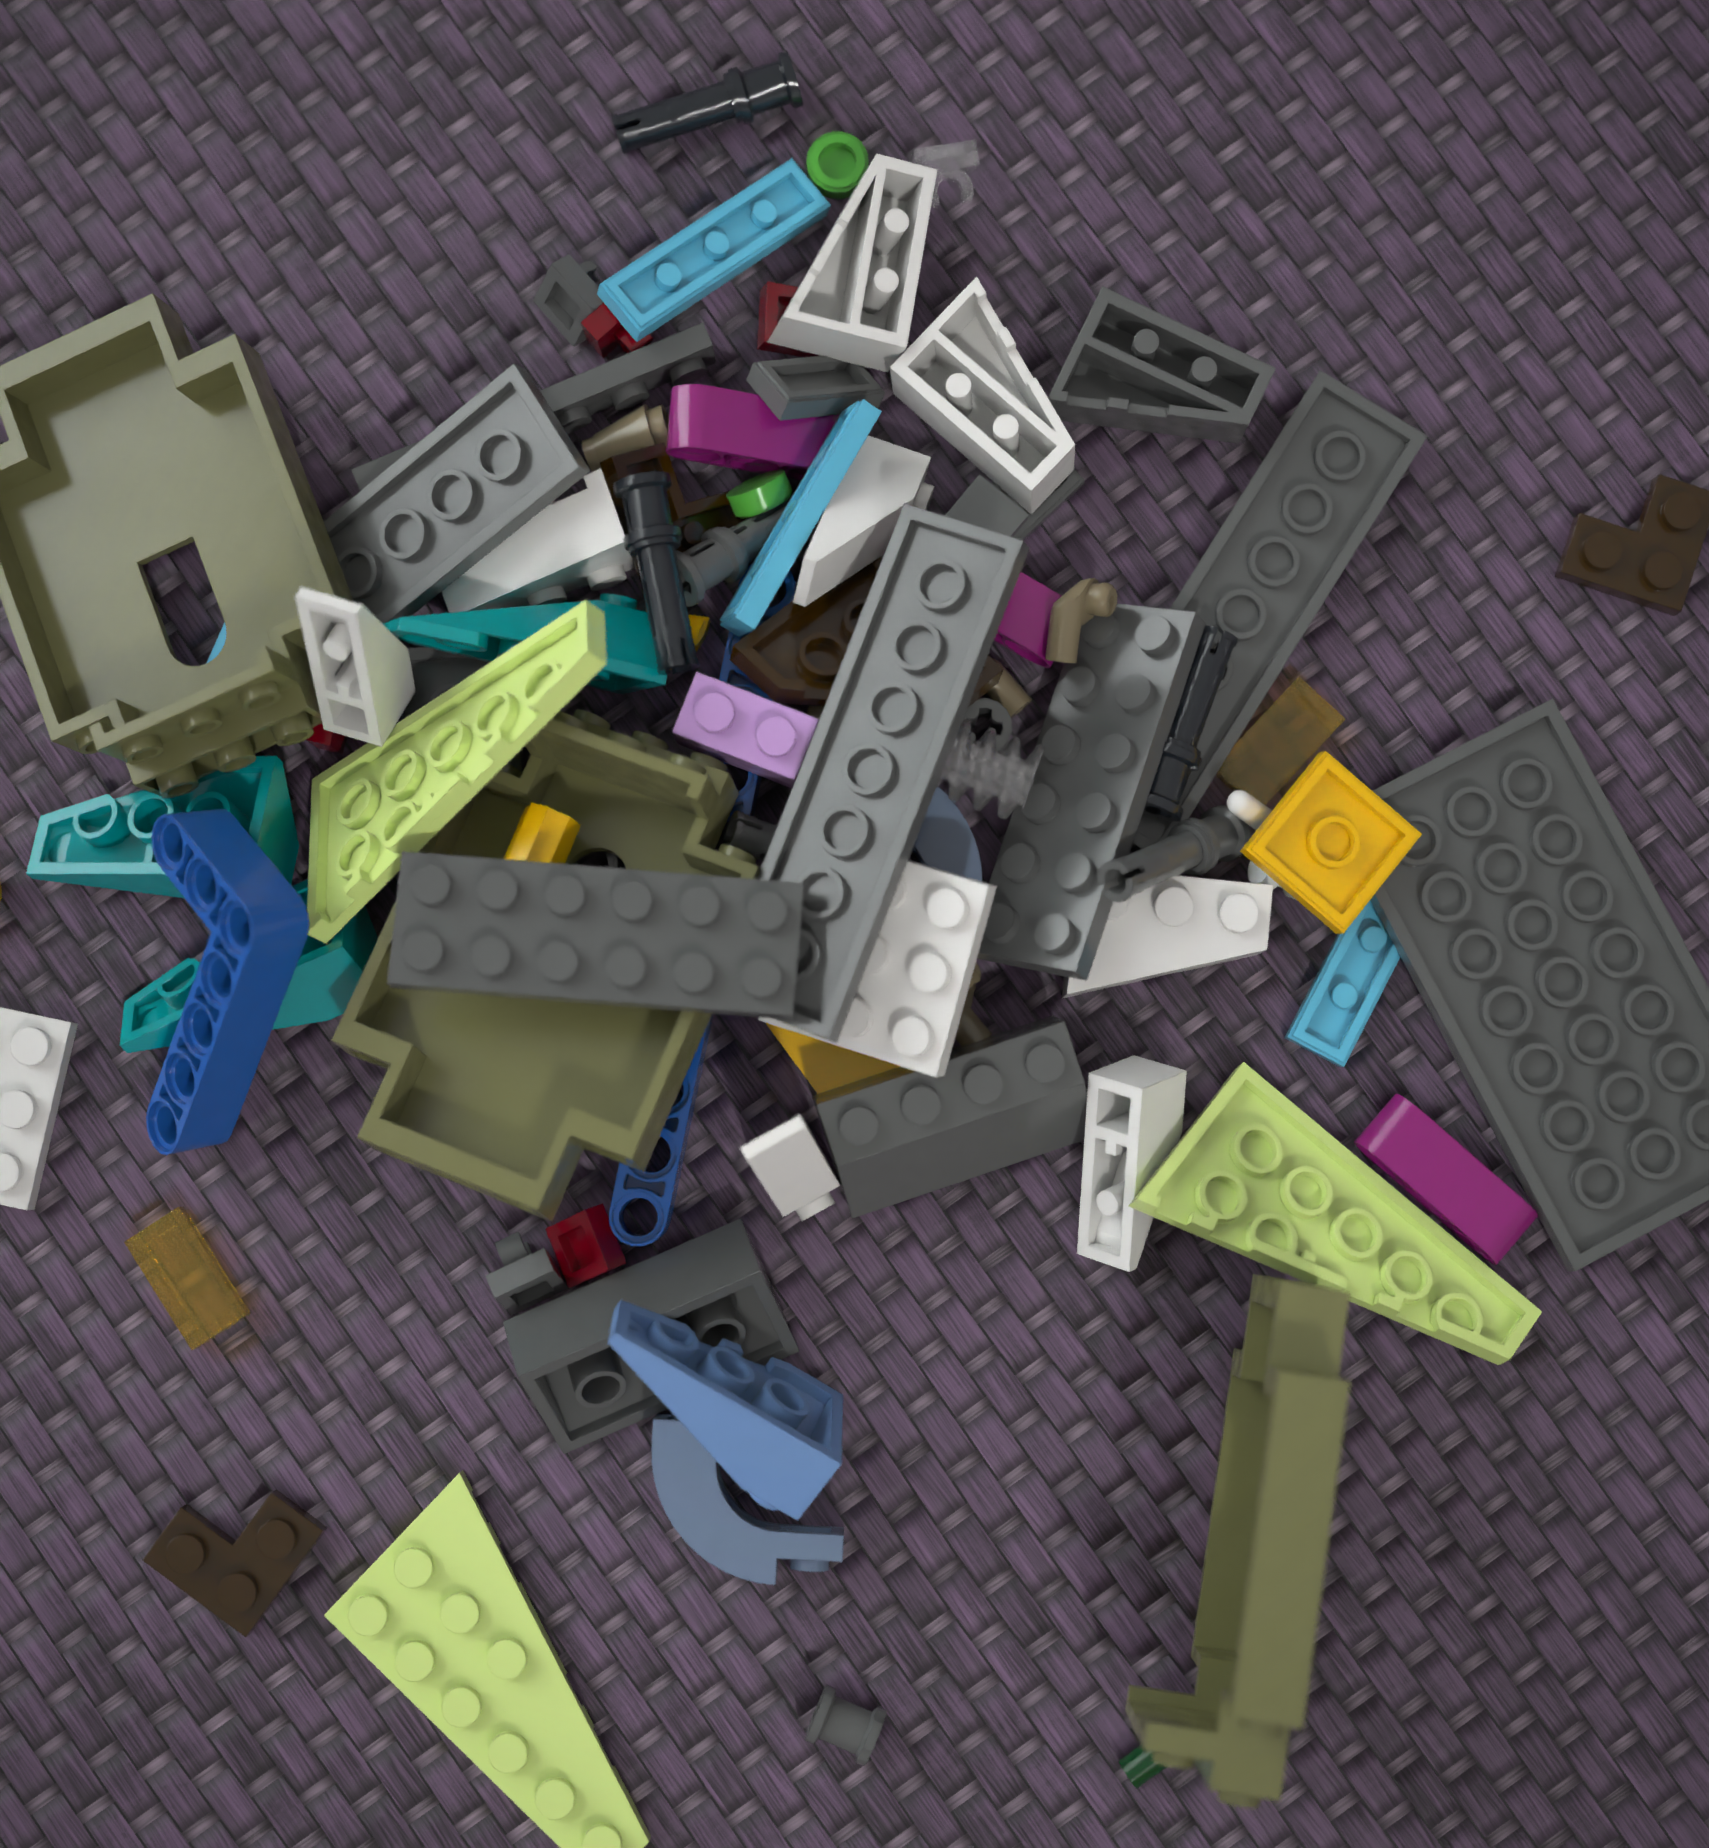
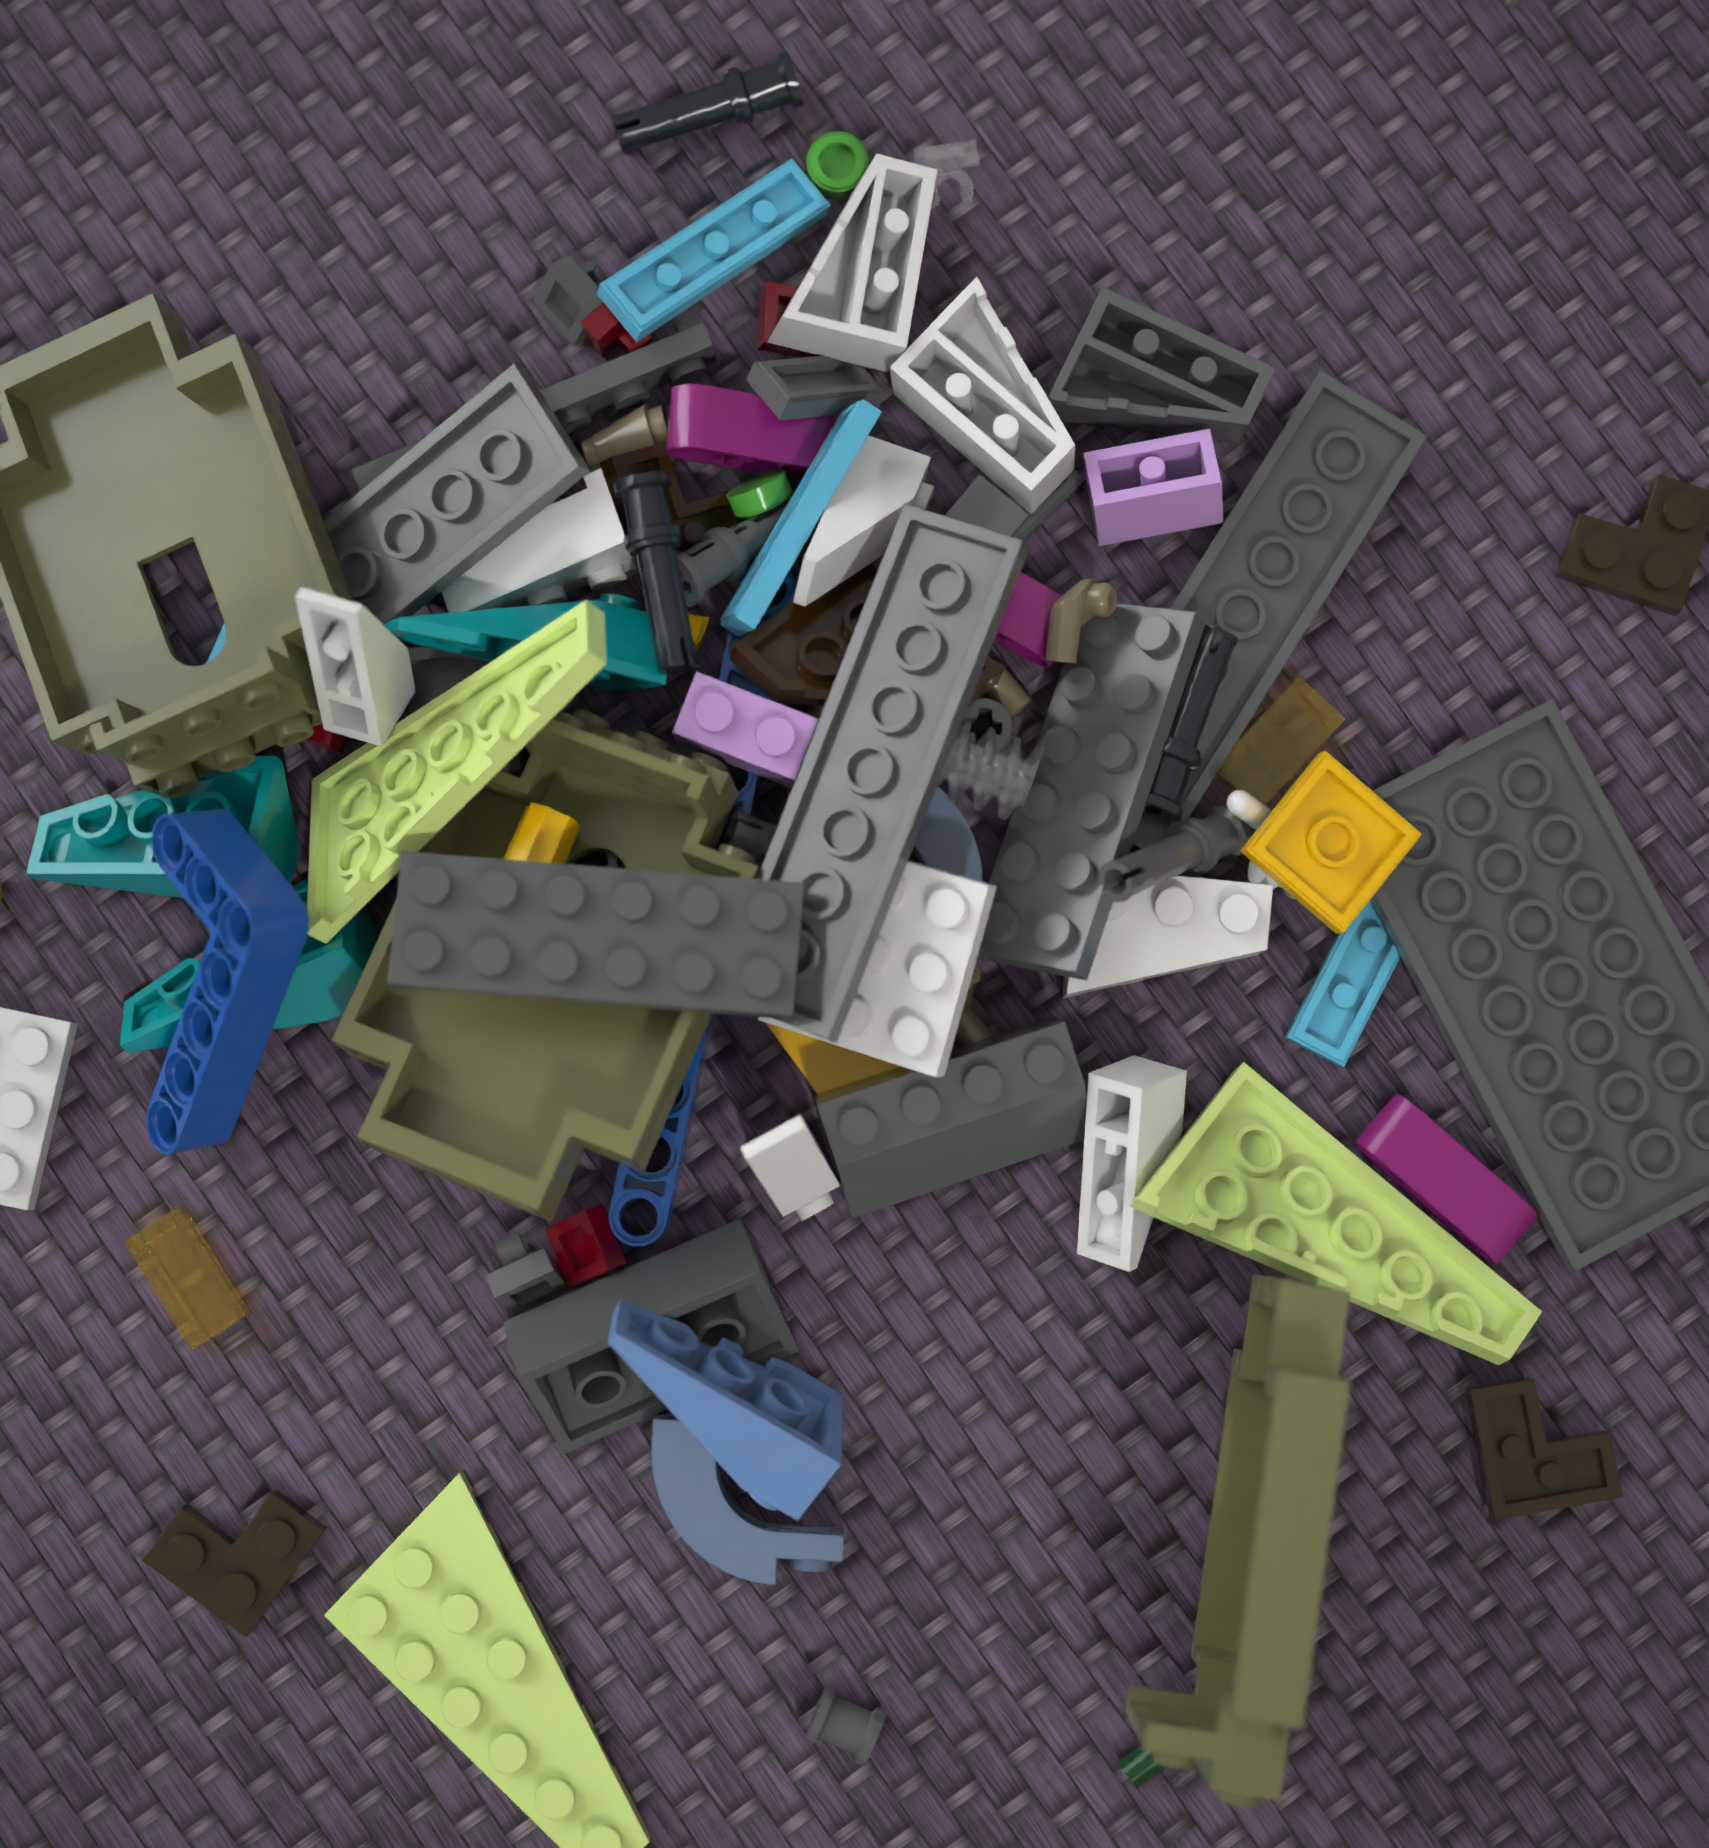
(1154, 487): none -> lavender brick
(1525, 1470): none -> dark brown plate

